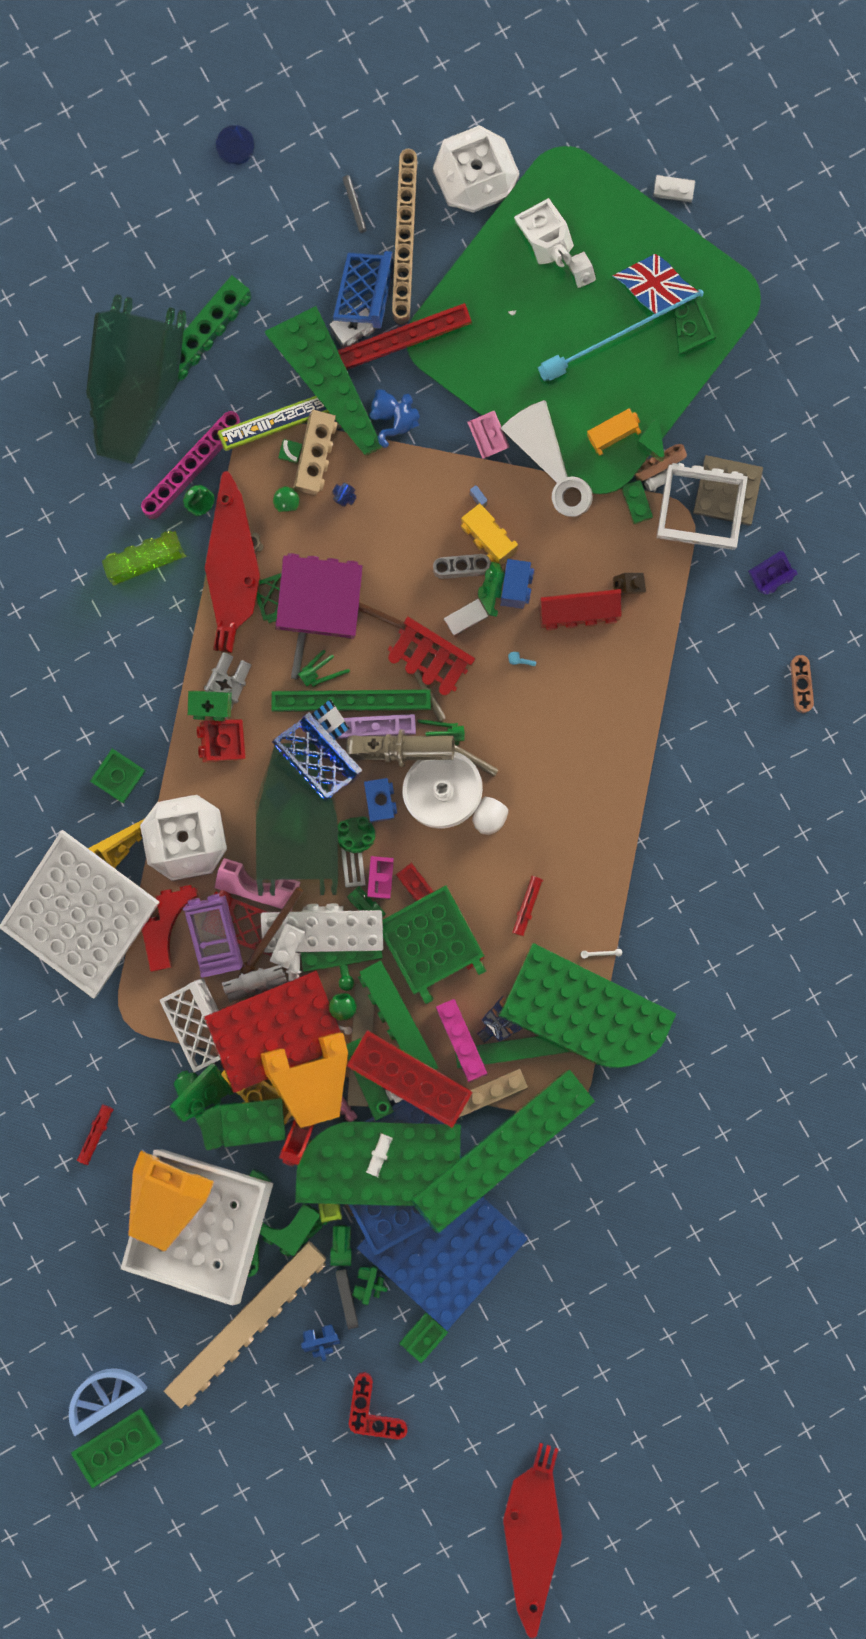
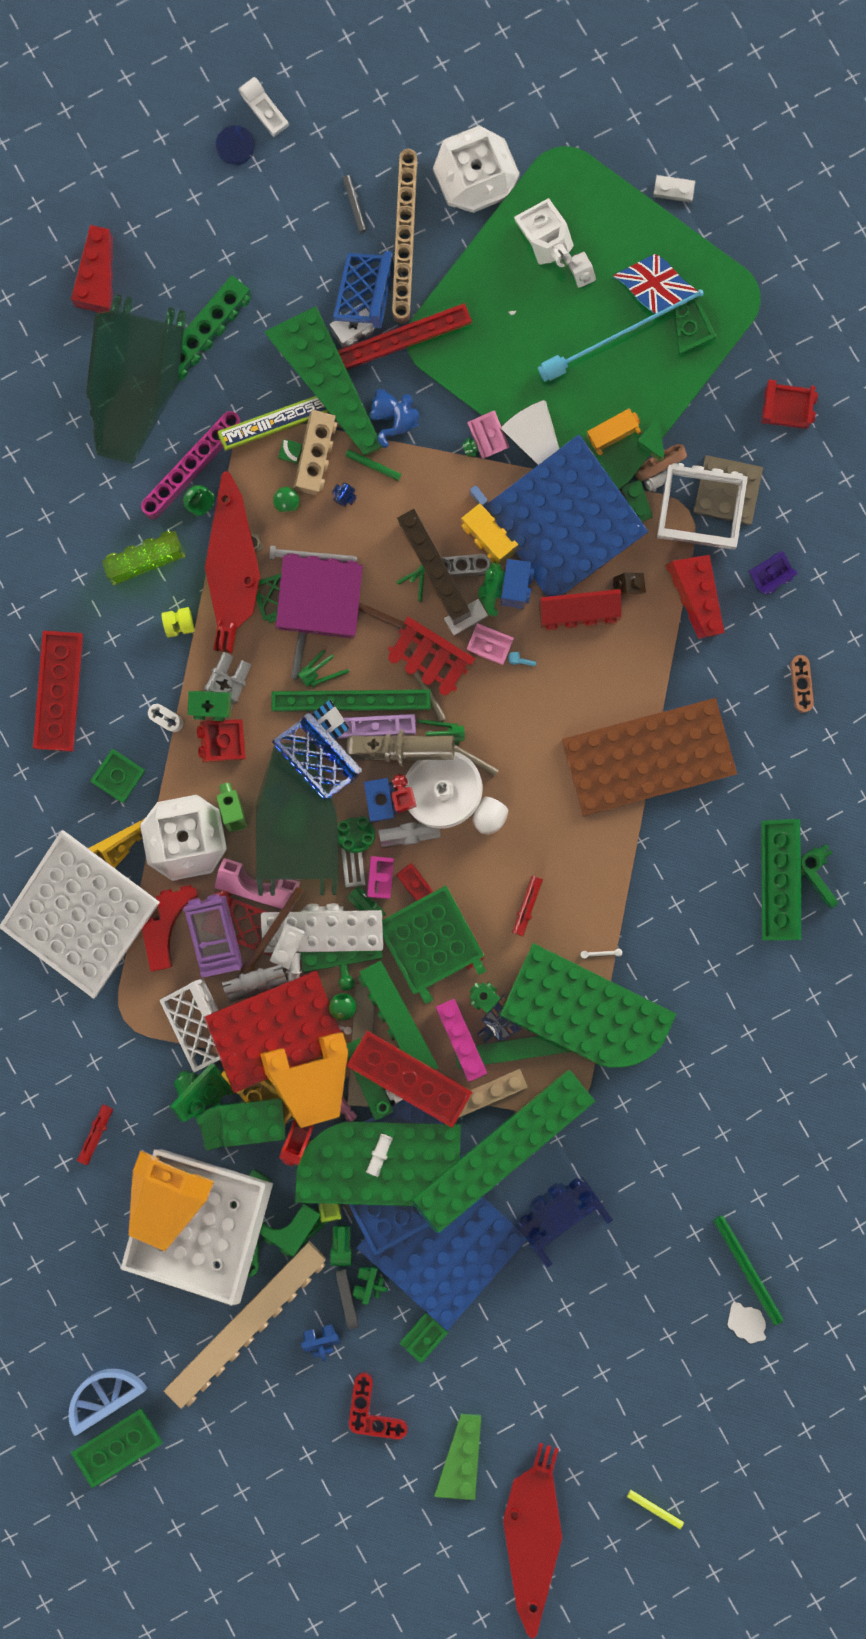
(58, 691): none -> red plate
(95, 274): none -> red wedge
(164, 720): none -> white beam
(184, 619): none -> neon yellow wheel
(232, 814): none -> bright green torso
(263, 107): none -> white plate
(322, 556): none -> light grey bar
(373, 465): none -> green bar
(404, 797): none -> red plate
(407, 834): none -> light grey piece
(414, 575): none -> green plant
(434, 566): none -> dark brown arch
(461, 1464): none -> bright green wing
(470, 447): none -> green plate
(489, 1002): none -> green brick
(490, 644): none -> bright pink plate
(558, 1213): none -> clear blue piece
(566, 518): none -> blue plate
(649, 756): none -> dark orange plate
(655, 1509): none -> neon yellow bar
(698, 593): none -> red wedge
(747, 1323): none -> white sticker
(748, 1270): none -> green axle
(781, 879): none -> green plate
(788, 405): none -> red panel
(819, 857): none -> green piece

